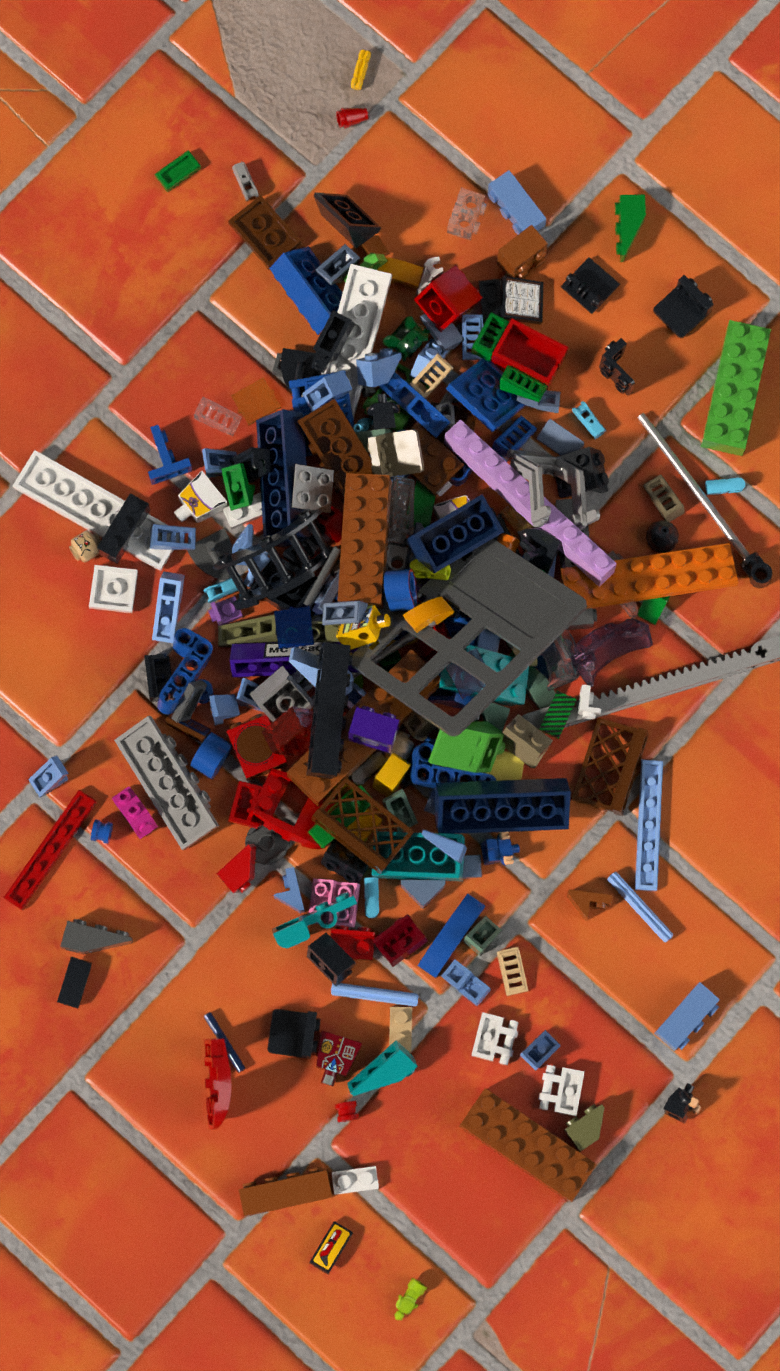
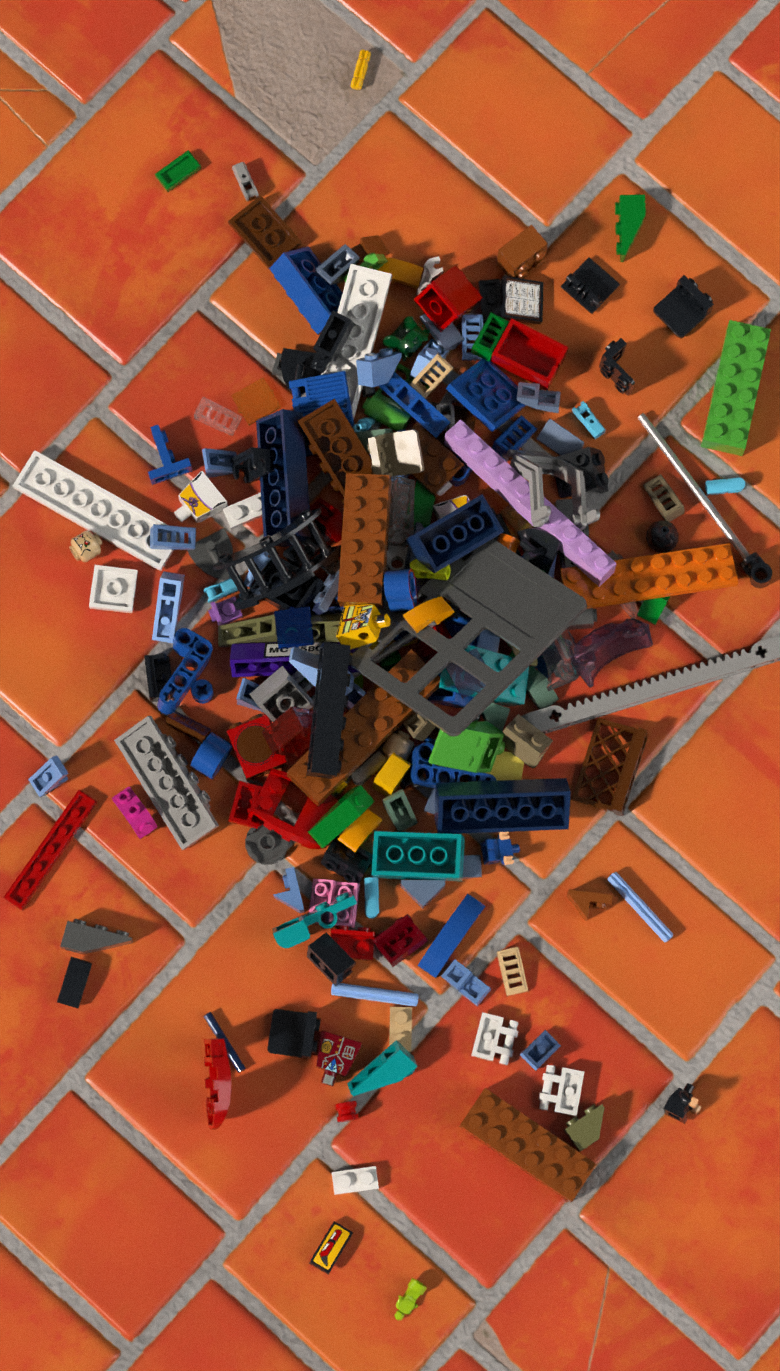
(101, 831): blue wheel -> none
(126, 521): black arch -> none
(189, 701): dark grey tile -> none
(223, 707): medium blue slope -> none
(237, 487): green slope -> none
(240, 870): red slope -> none
(244, 541): medium blue slope -> none
(286, 1192): dark orange brick -> none
(312, 488): light grey hinge -> none
(322, 576): dark grey bar -> none
(326, 389): medium blue slope -> none
(343, 612): sand blue slope -> none
(346, 217): black slope -> none
(349, 839): reddish brown fence -> none
(351, 116): red cone -> none
(373, 729): dark purple piece -> none
(383, 413): black piece -> none
(450, 847): medium blue slope -> none
(464, 213): clear brick -> none
(482, 935): sand green slope -> none
(513, 376): green slope -> none
(515, 203): medium blue brick -> none
(557, 715): tile -> none
(586, 699): white bracket -> none
(649, 825): light blue tile -> none
(688, 1017): medium blue brick -> none

